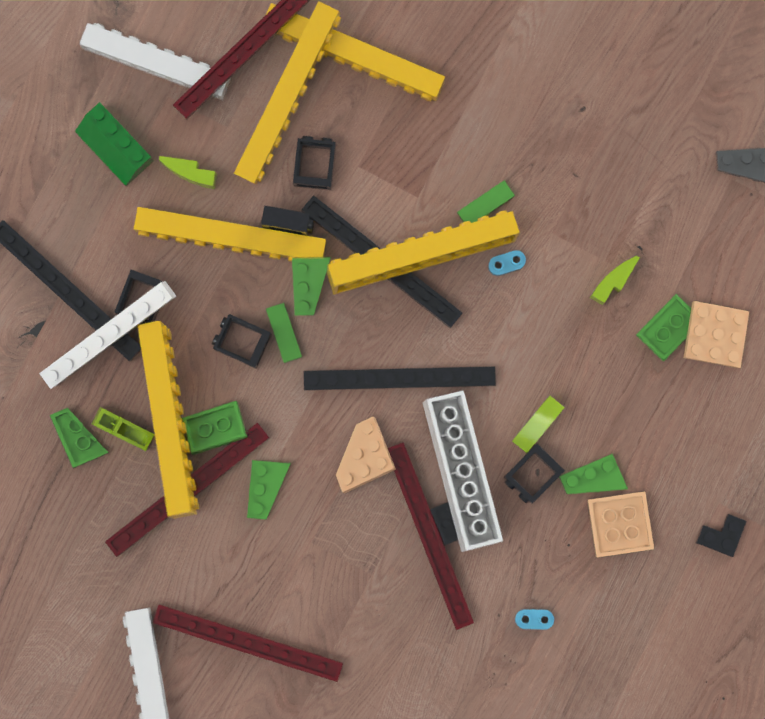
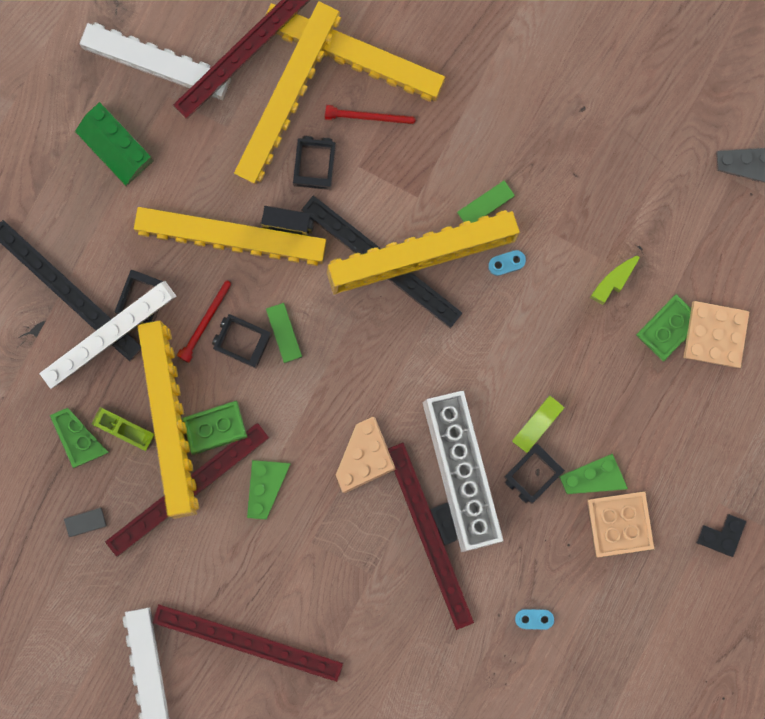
(85, 522): none -> dark grey tile
(186, 353): none -> red piece
(190, 171): lime slope -> none
(308, 282): bright green wing -> none
(332, 112): none -> red piece
(399, 378): black plate -> none

